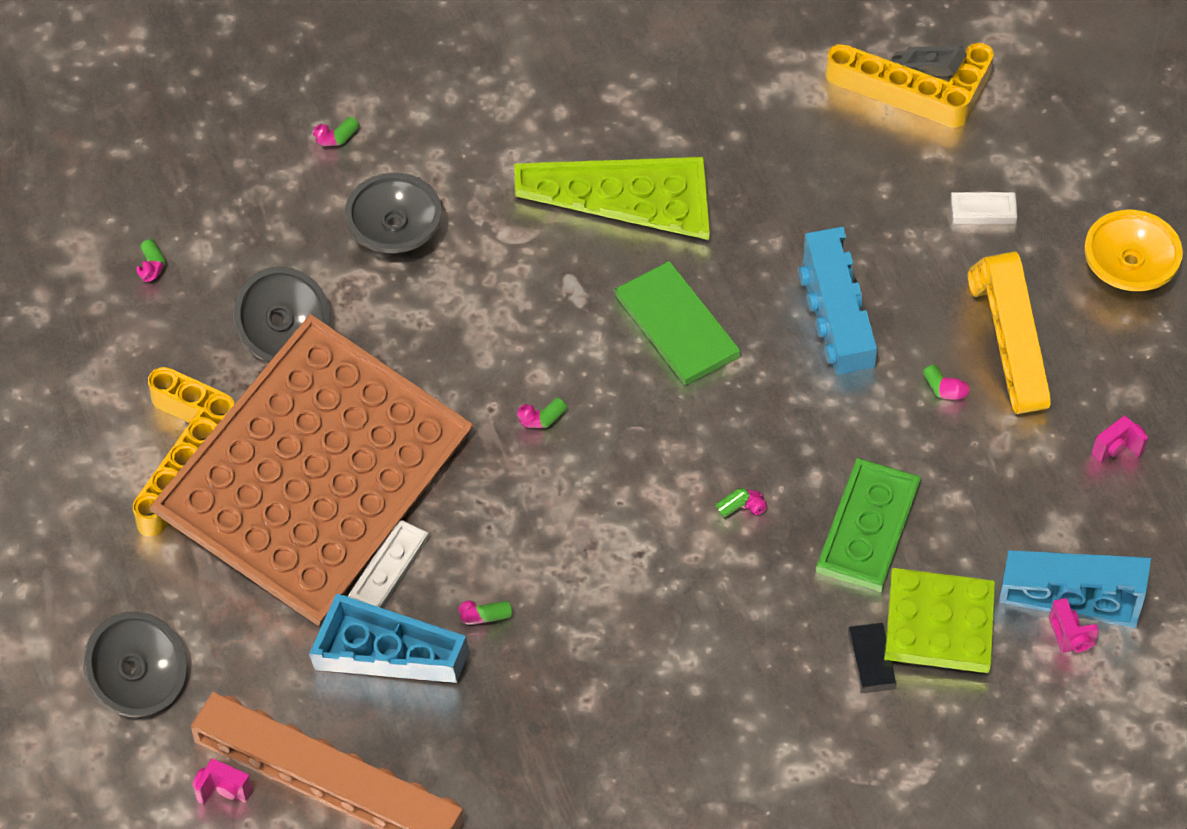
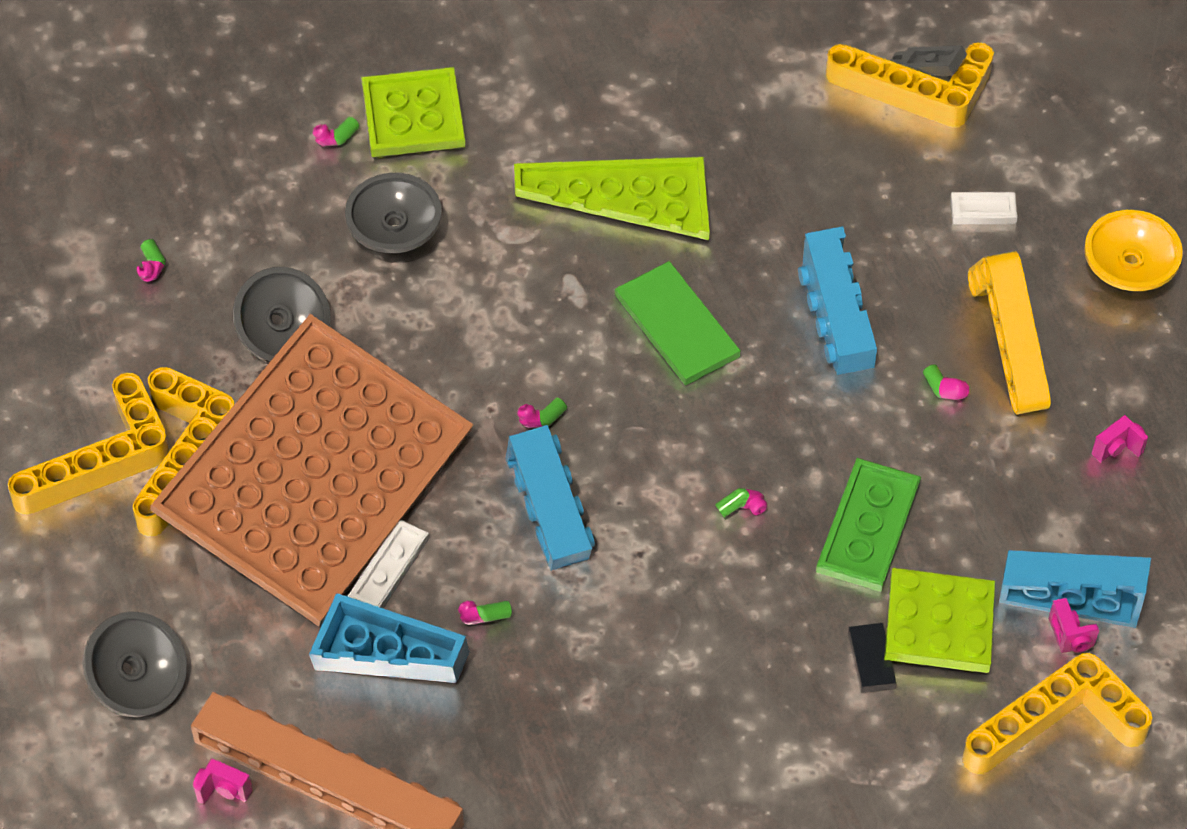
(99, 455): none -> yellow beam
(413, 112): none -> lime plate
(549, 497): none -> dark azure wedge
(1053, 708): none -> yellow beam

